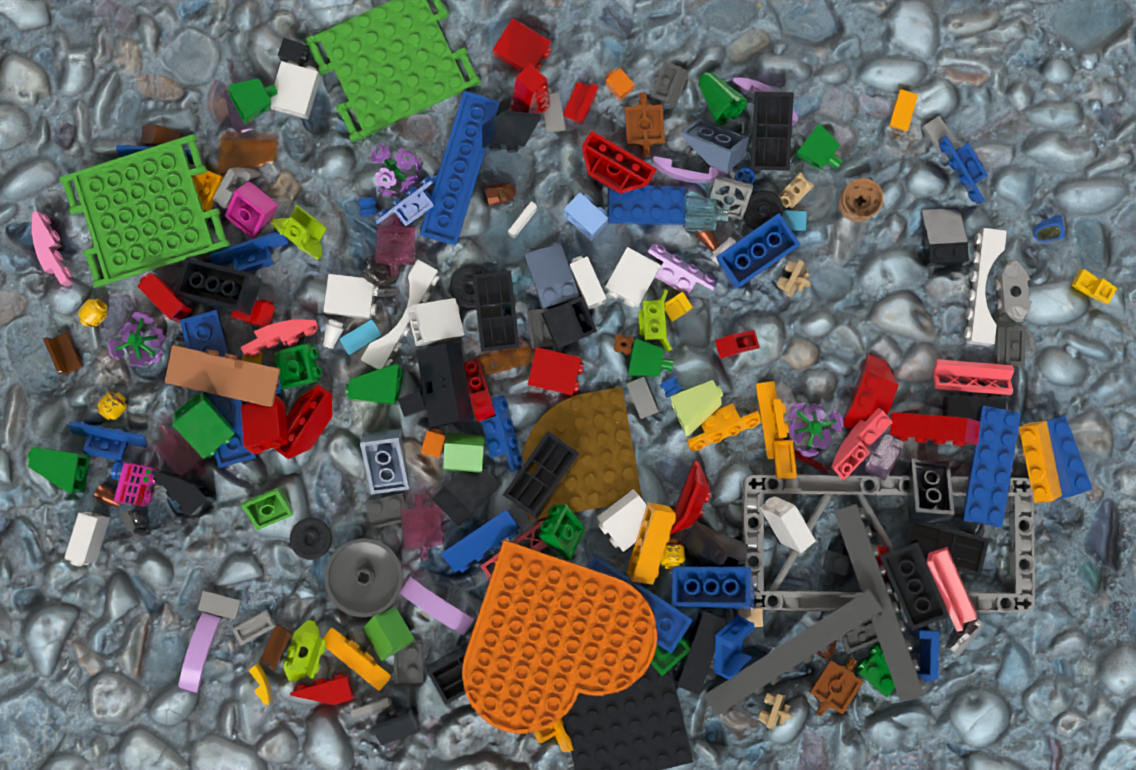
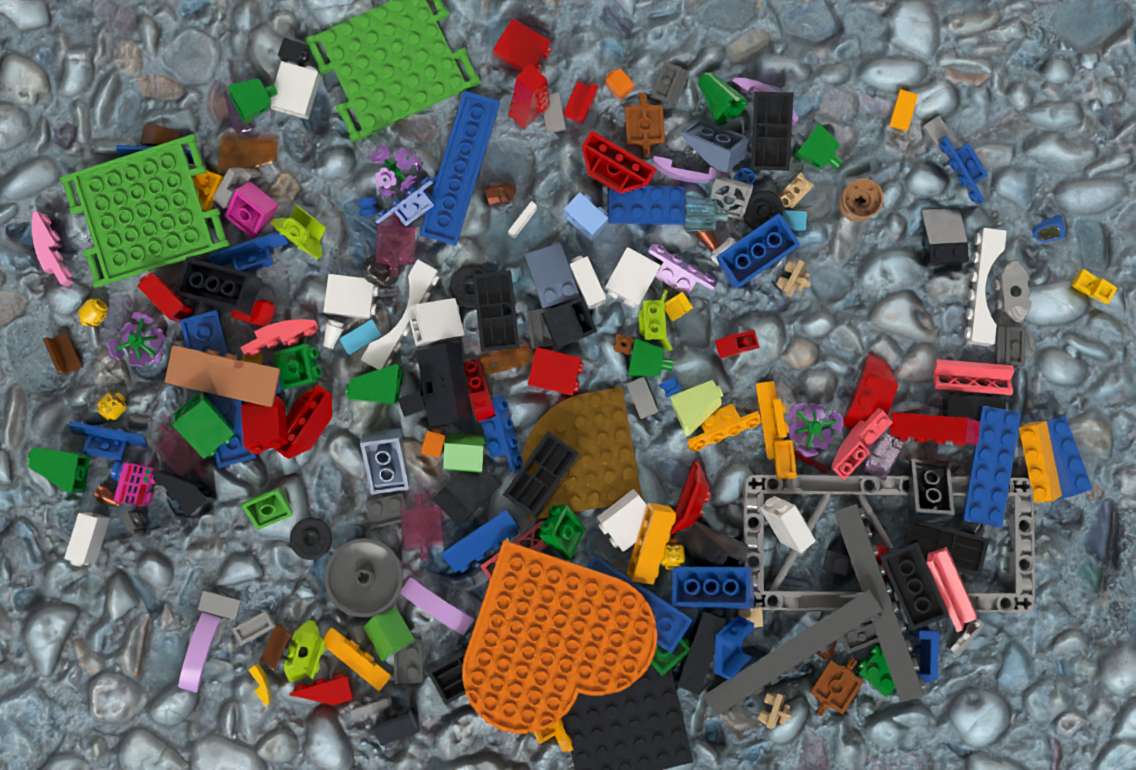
(509, 131): black slope -> none

